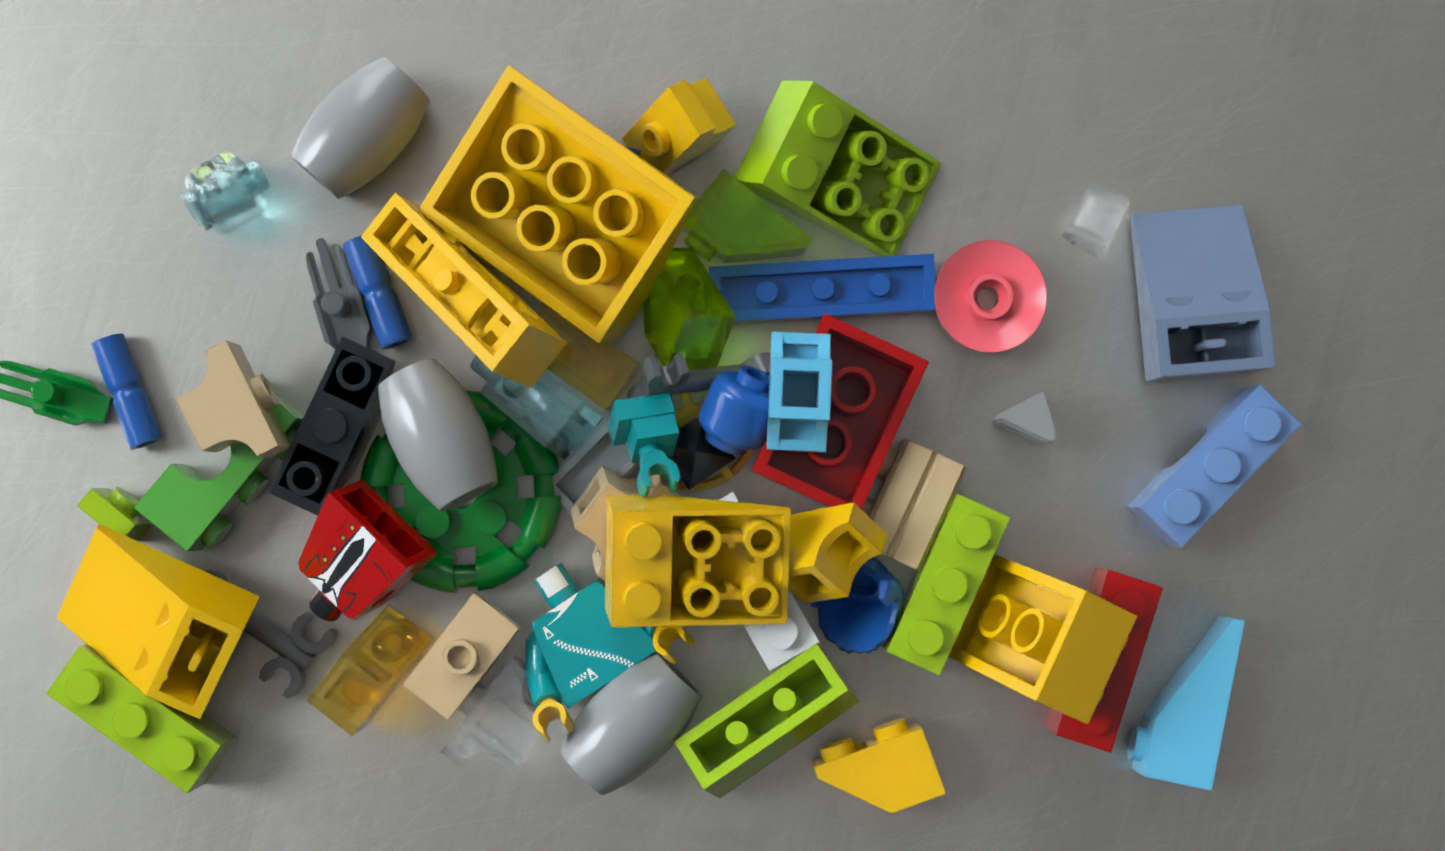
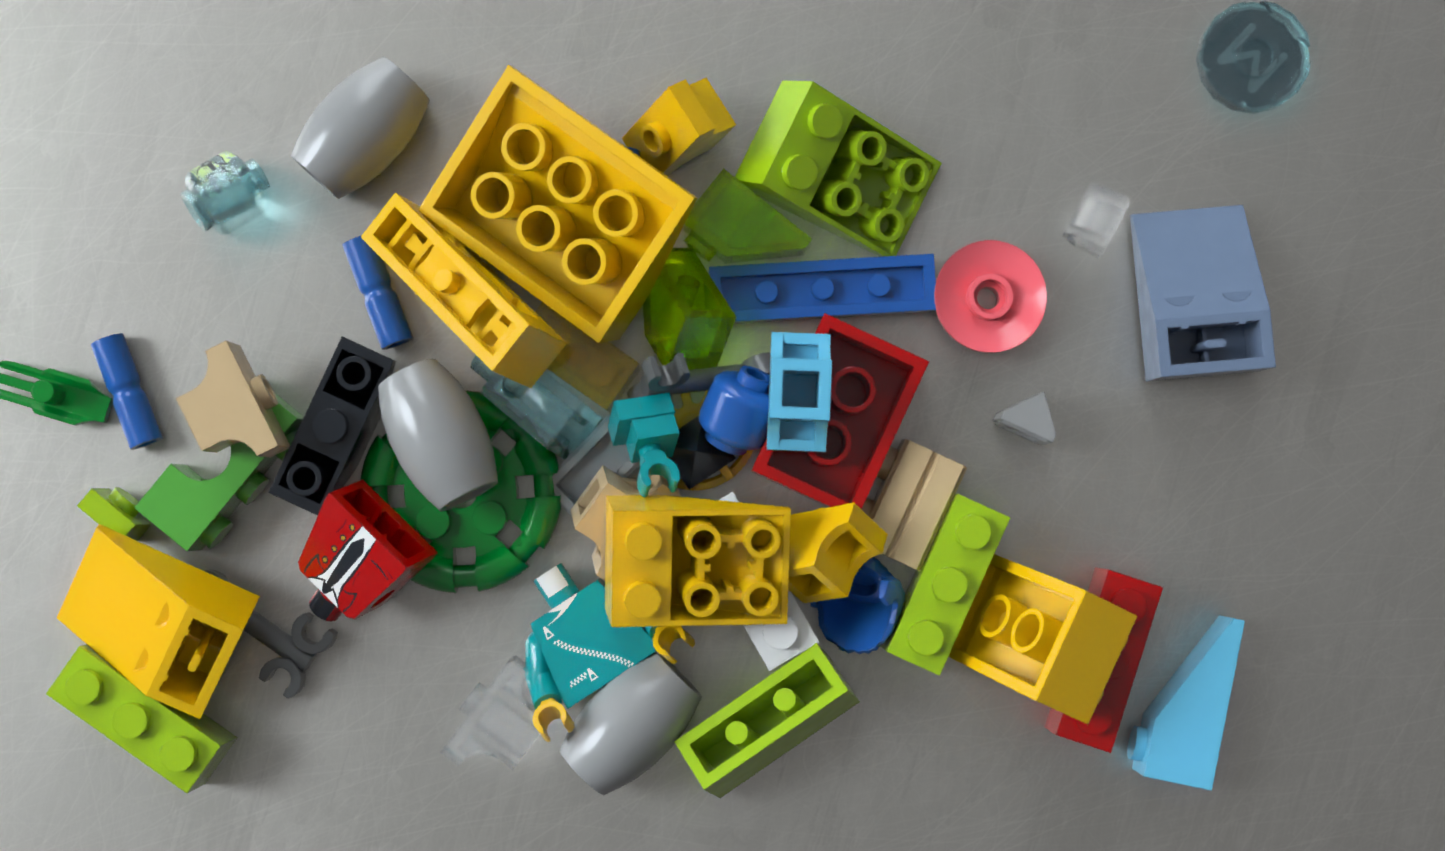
(340, 309): dark grey piece -> none
(369, 670): clear yellow slope -> none
(462, 656): tan brick -> none
(887, 770): yellow slope -> none
(1215, 468): medium blue arch -> none
(1253, 56): none -> clear light blue tile

